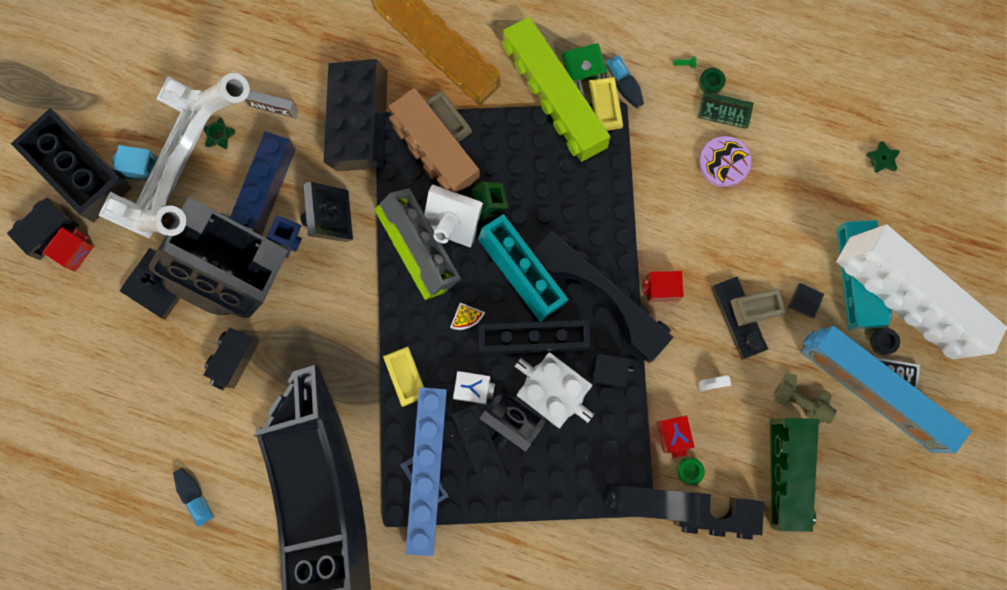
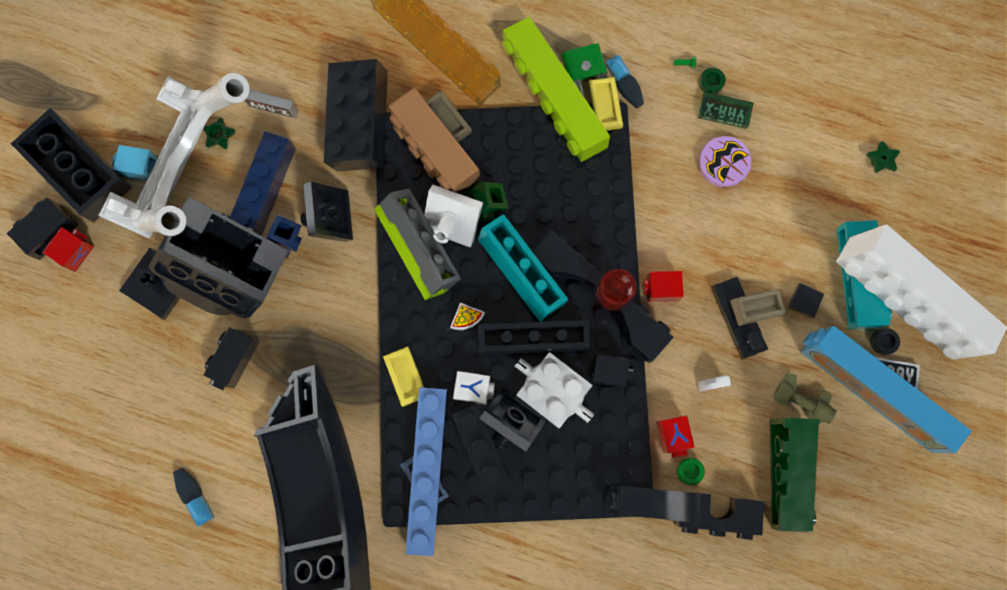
(616, 289): none -> clear red wheel

